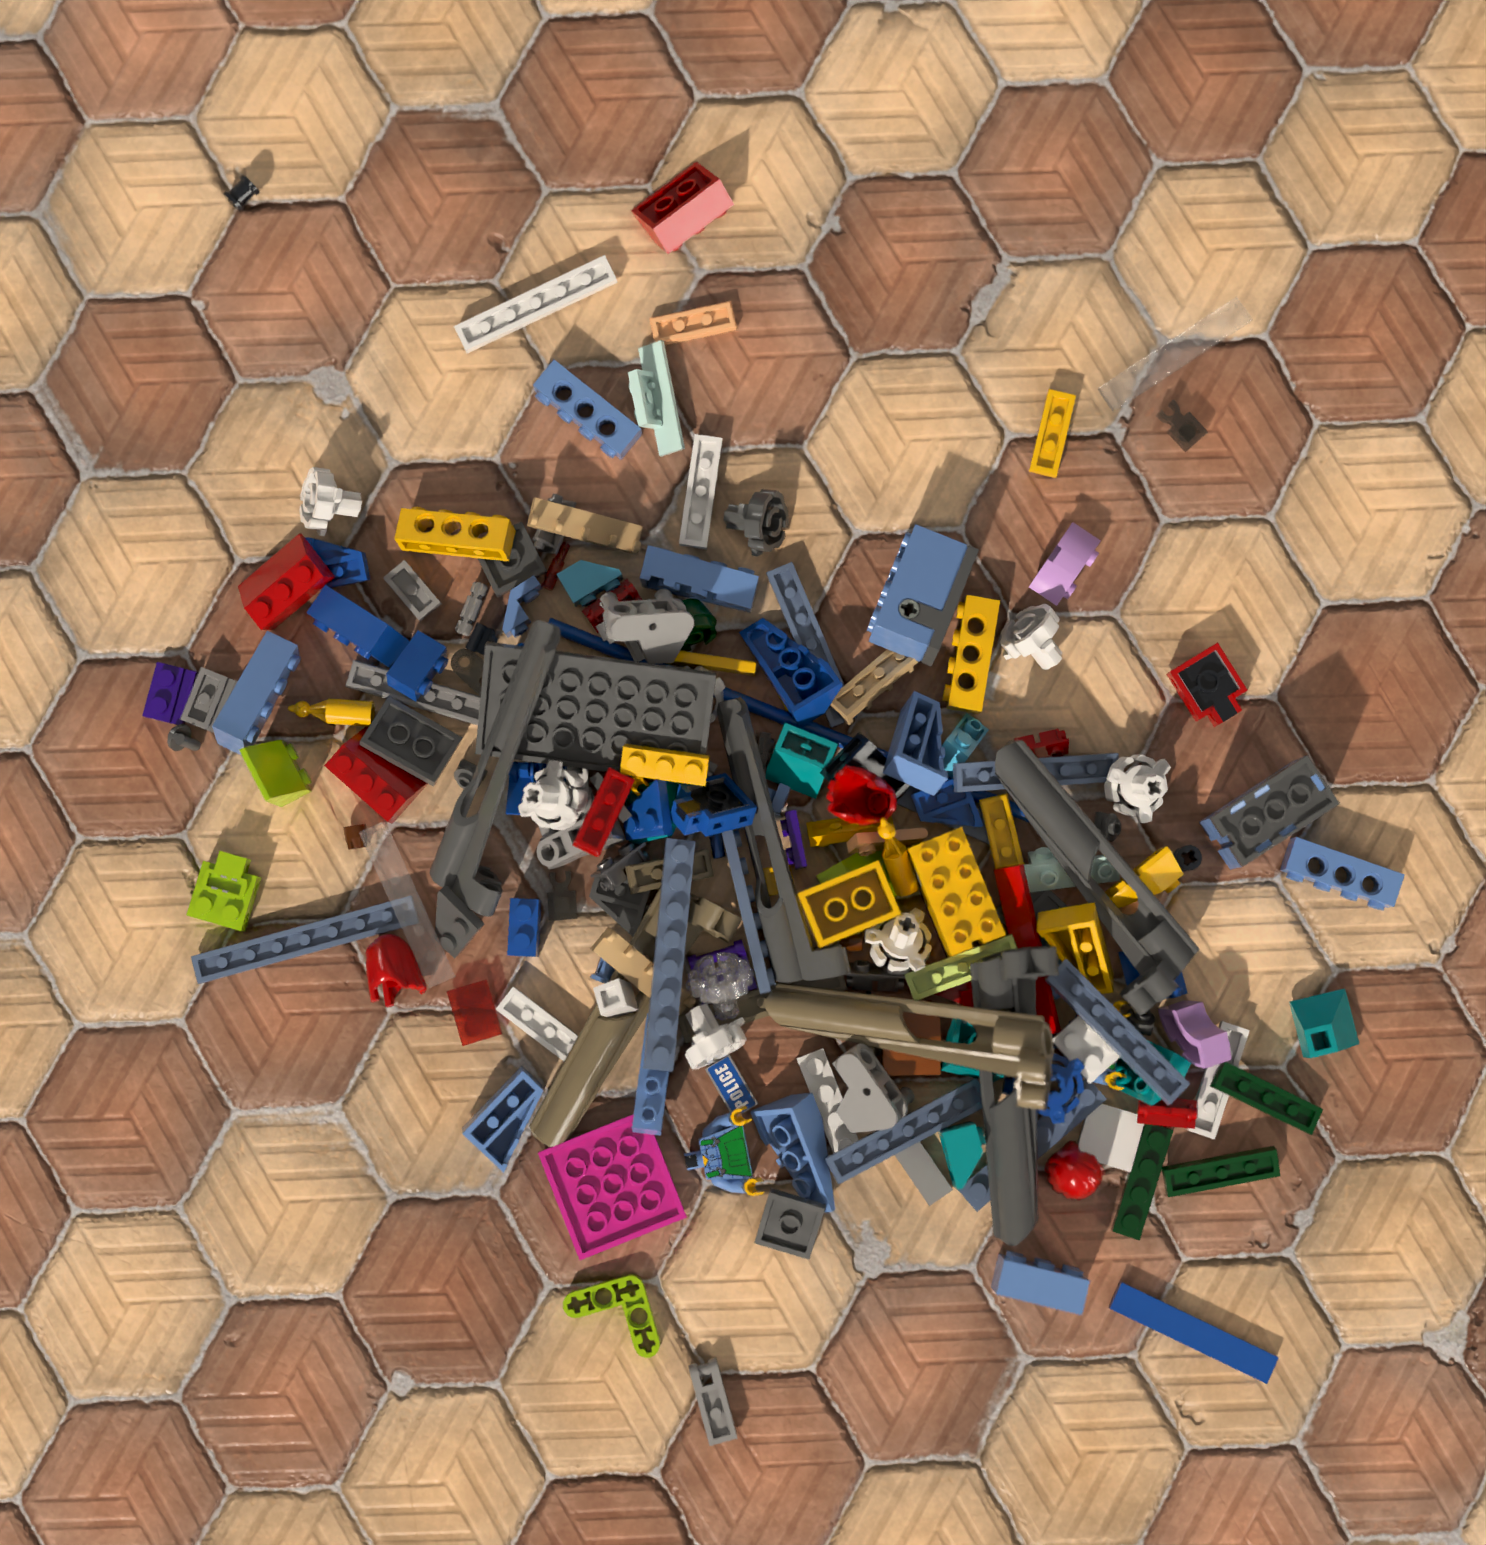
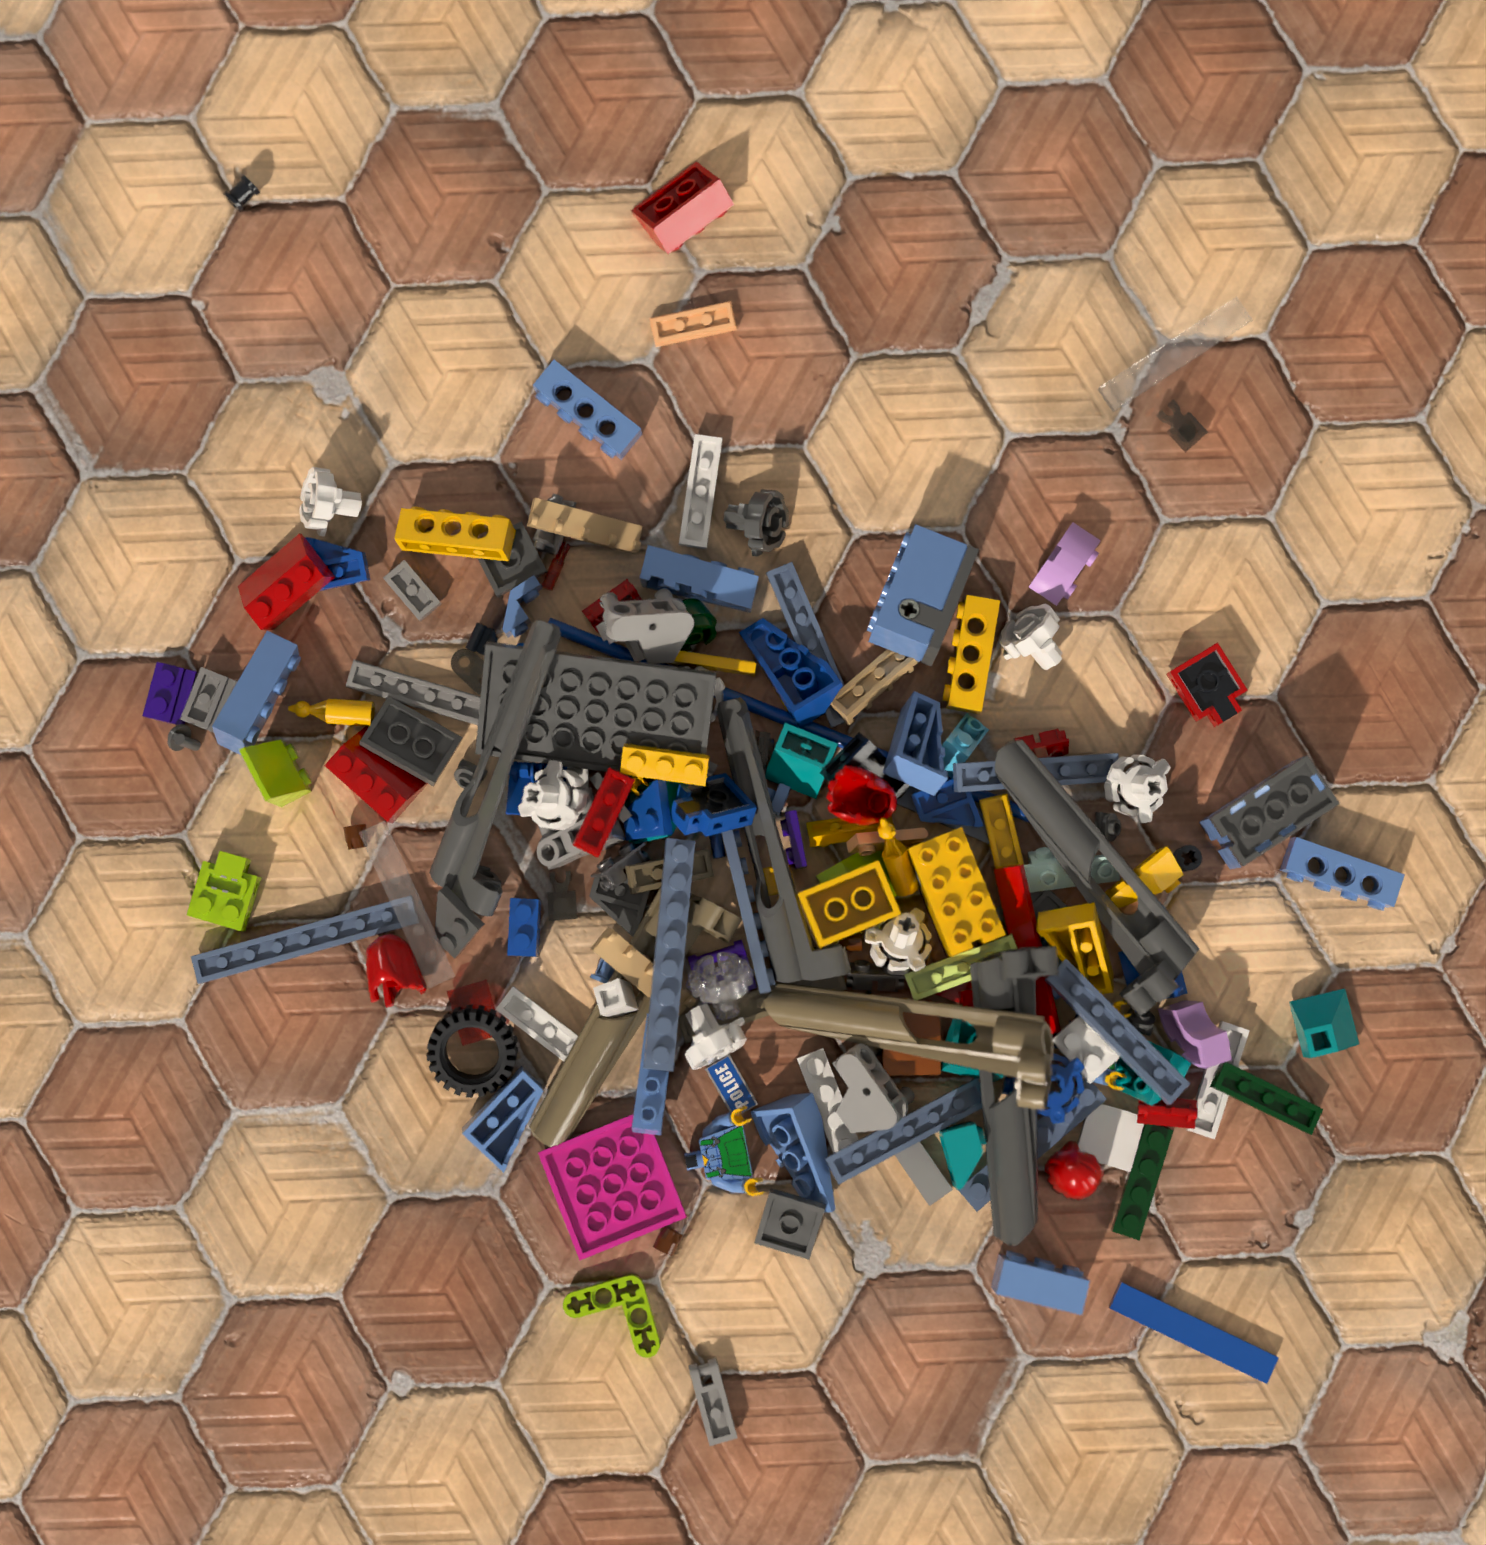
(357, 627): blue wedge -> none
(417, 666): blue brick -> none
(467, 1082): none -> black tyre
(471, 608): light grey axle -> none
(535, 304): white plate -> none
(588, 579): medium azure slope -> none
(655, 398): light aqua bracket -> none
(668, 1241): none -> reddish brown hose
(1052, 433): yellow plate -> none
(1221, 1171): dark green plate -> none

